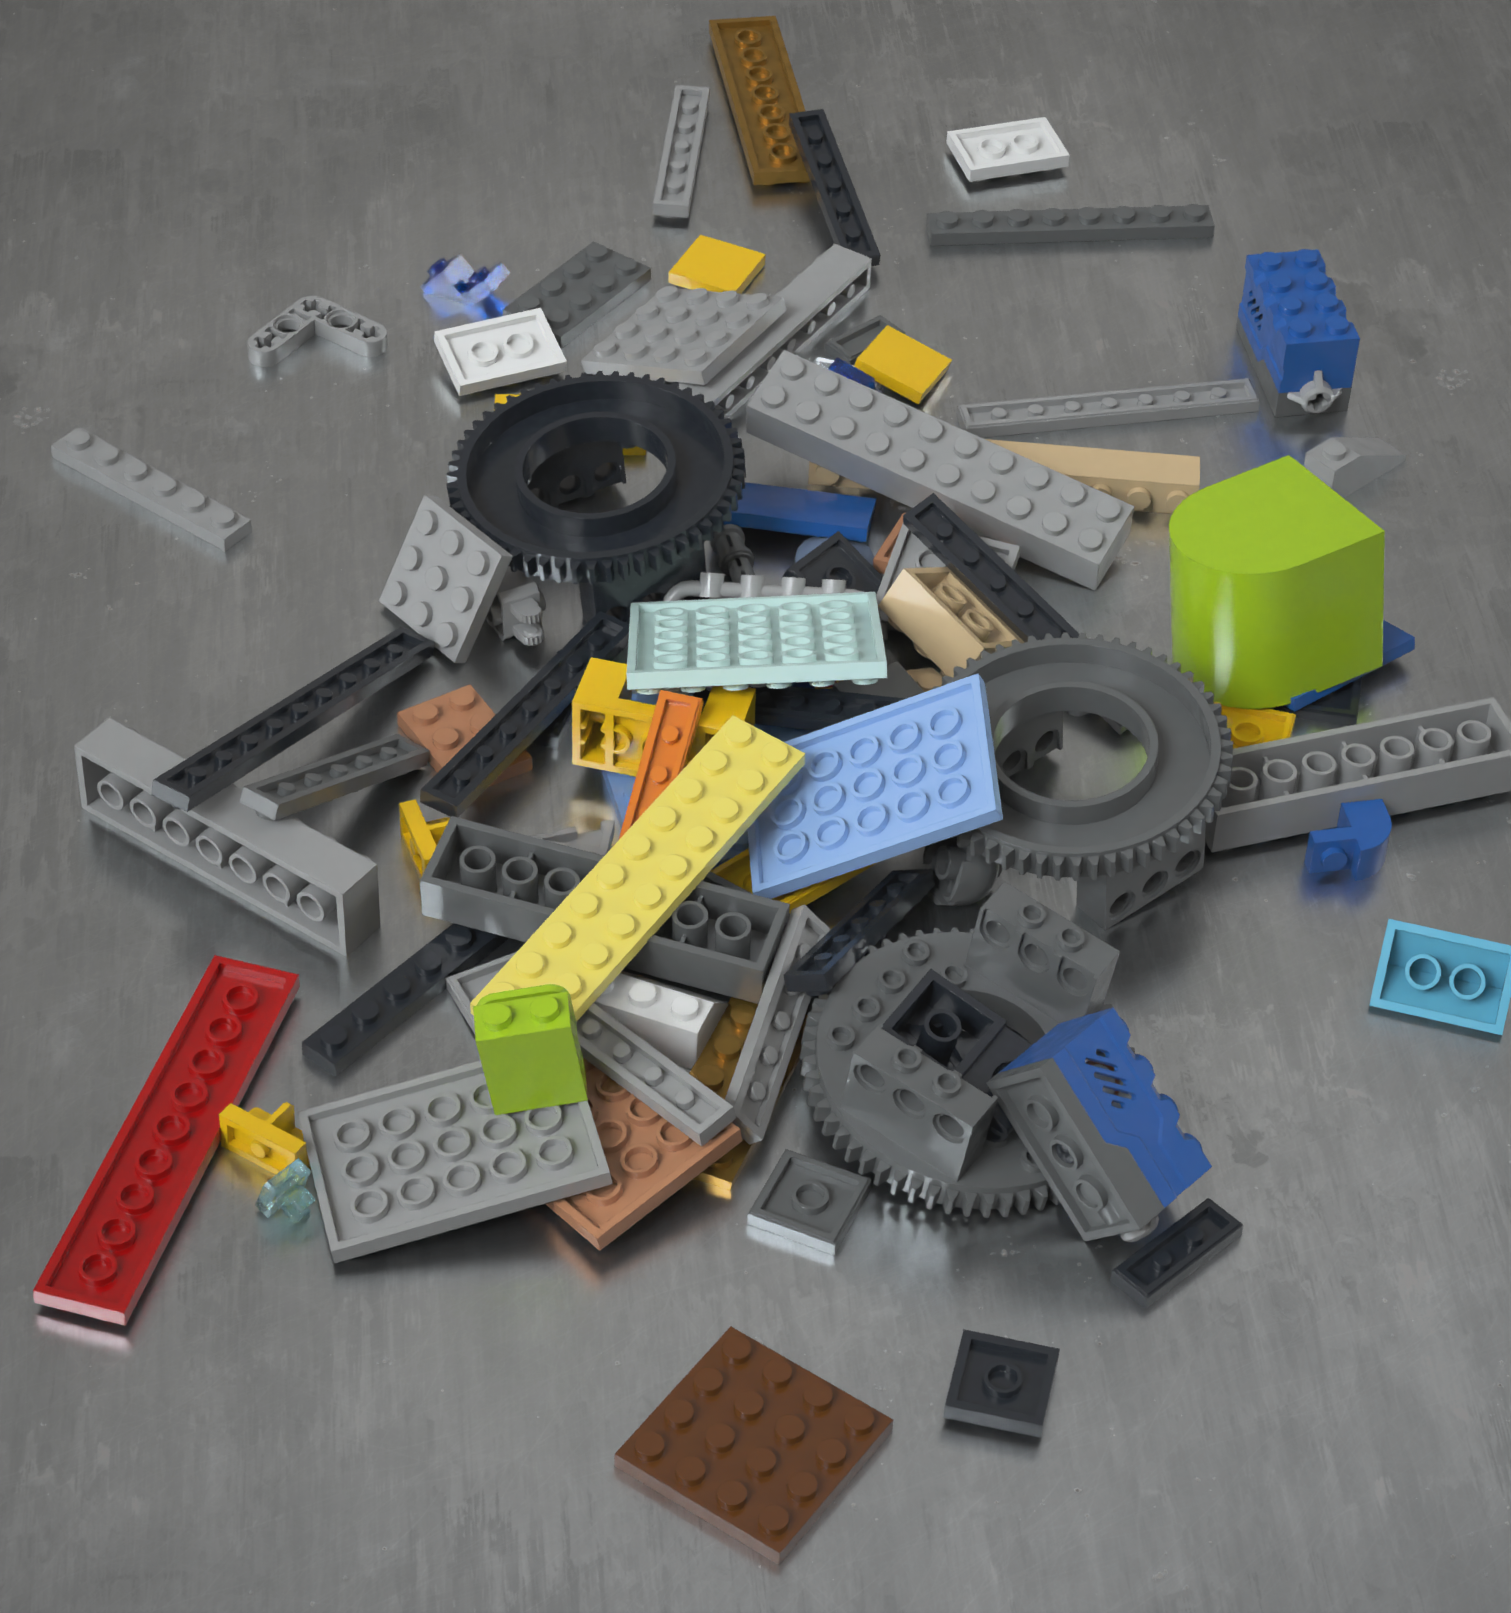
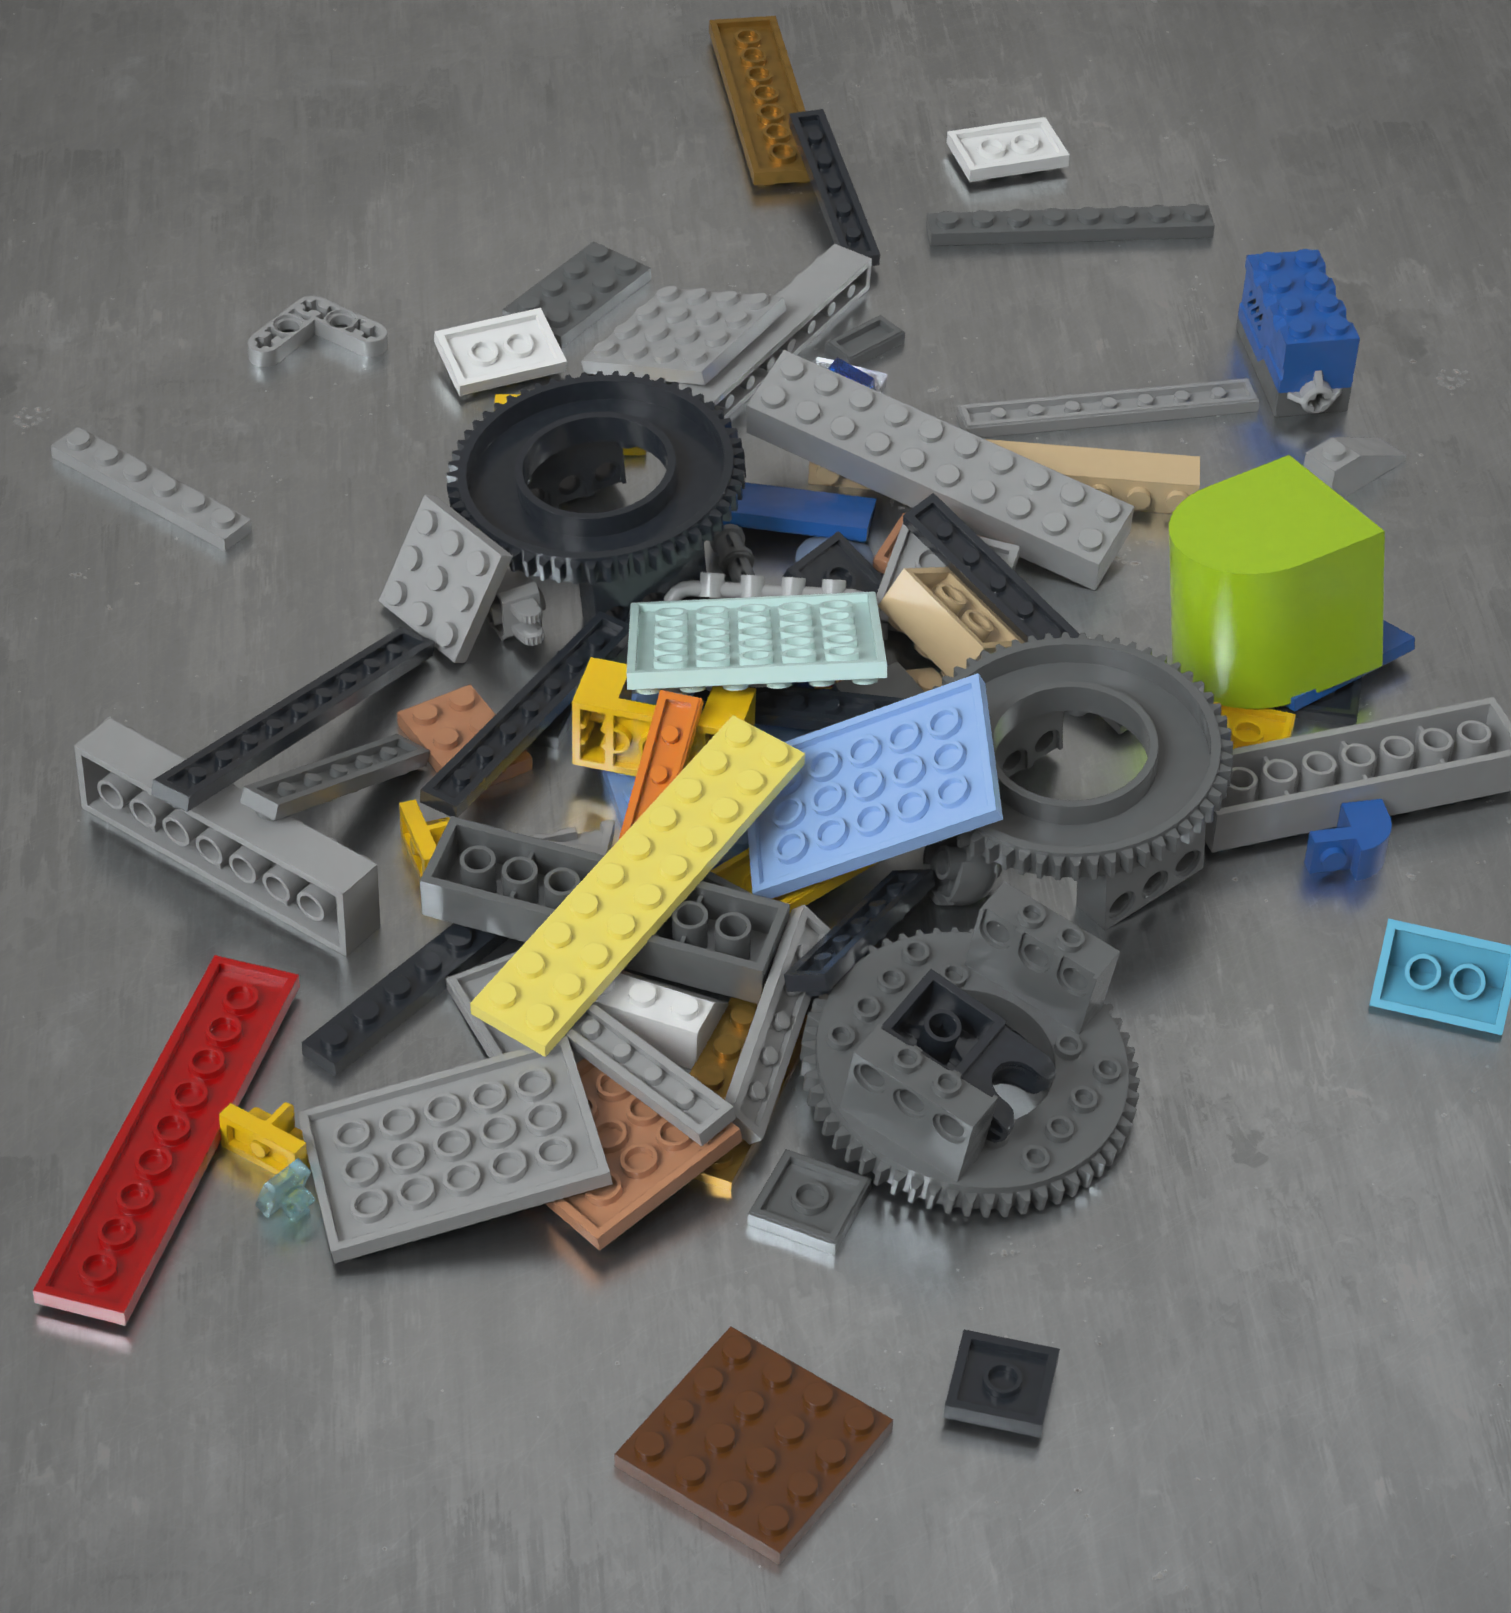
(460, 283): clear blue slope -> none
(530, 1048): lime brick -> none
(681, 151): light grey plate -> none
(716, 266): yellow tile -> none
(903, 364): yellow tile -> none
(1099, 1127): piece -> none
(1176, 1253): black tile -> none

